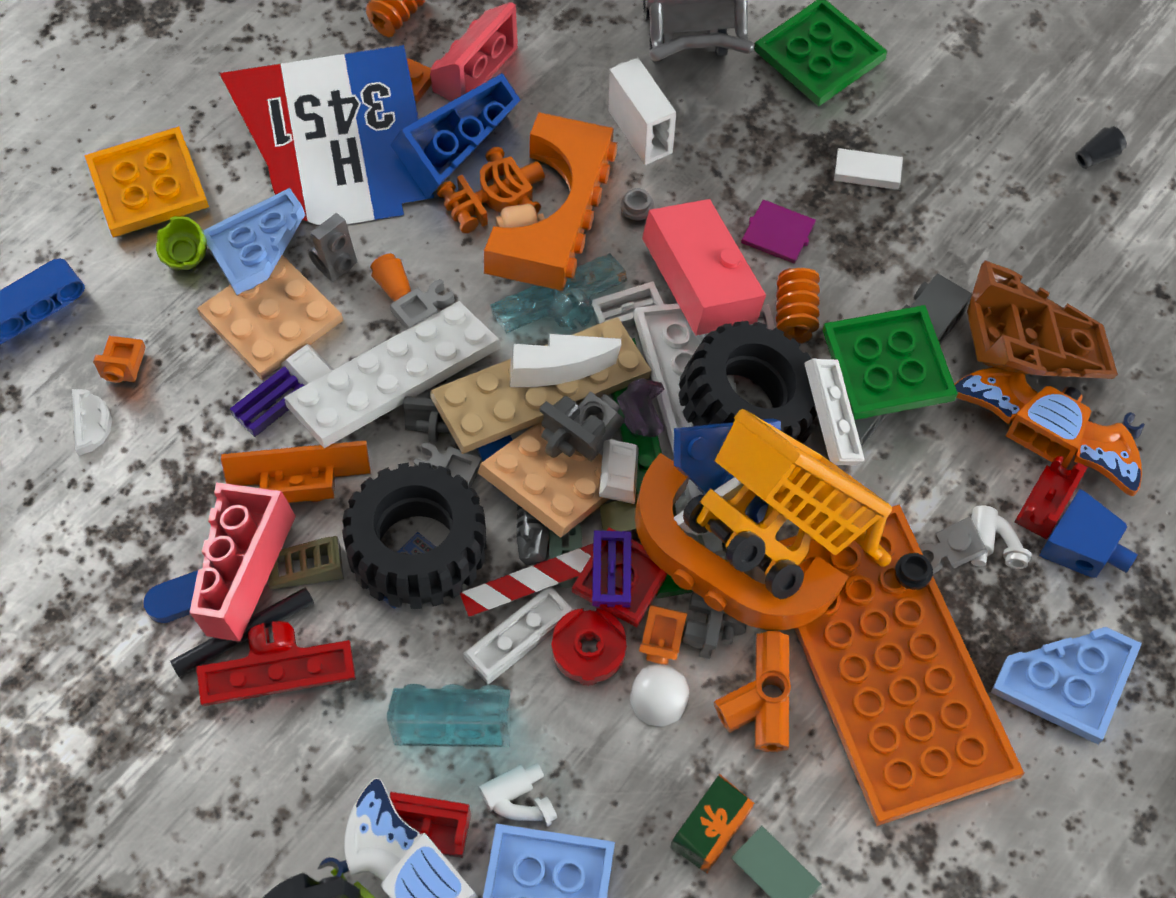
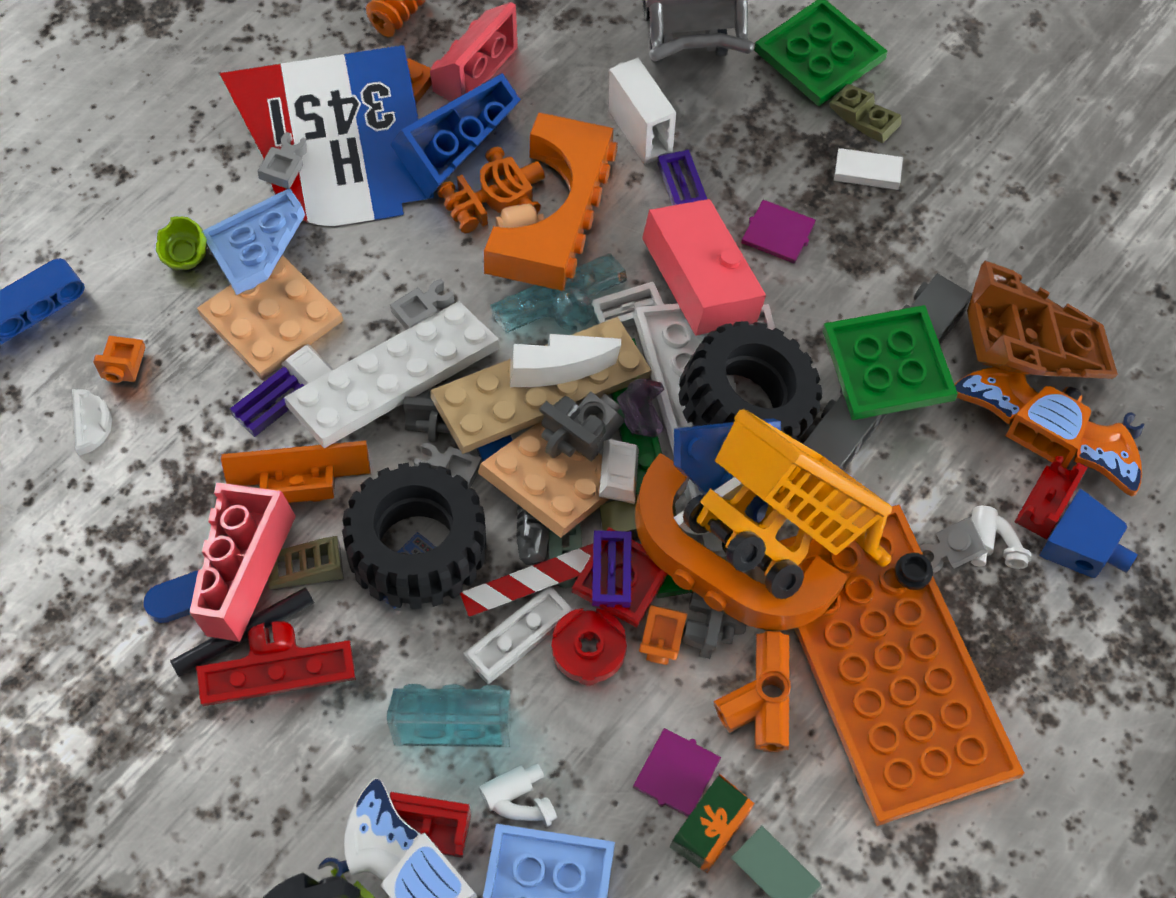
(146, 181): light orange plate -> none
(283, 165): none -> light grey plate
(333, 248): flat silver plate -> none
(391, 276): orange cone -> none
(637, 204): light grey plate -> none
(659, 695): white hair -> none
(673, 159): none -> dark purple tile
(676, 772): none -> magenta piece
(798, 303): orange piece -> none
(834, 412): white tile -> none
(862, 113): none -> olive slope
(1071, 680): light blue plate -> none
(1103, 146): black cone -> none

